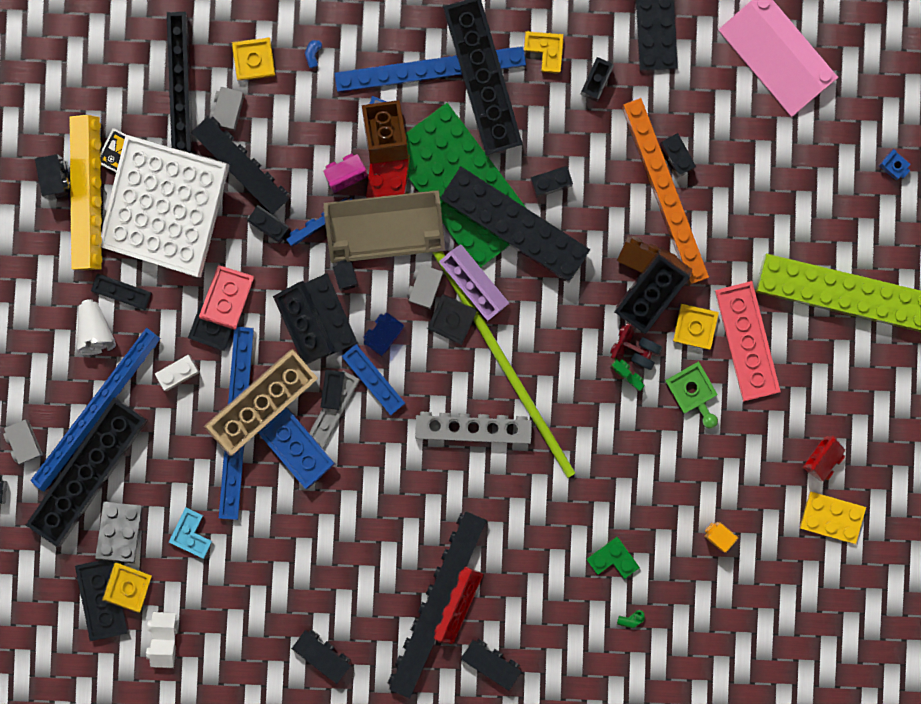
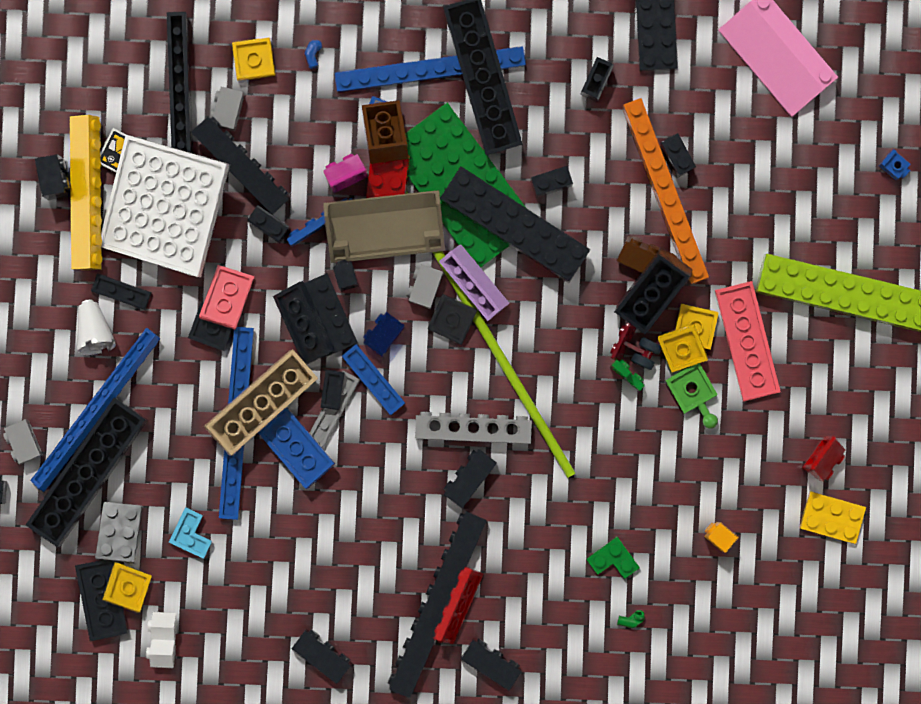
(177, 373): white brick -> none
(469, 477): none -> black brick
(549, 45): yellow plate -> none
(682, 348): none -> yellow plate

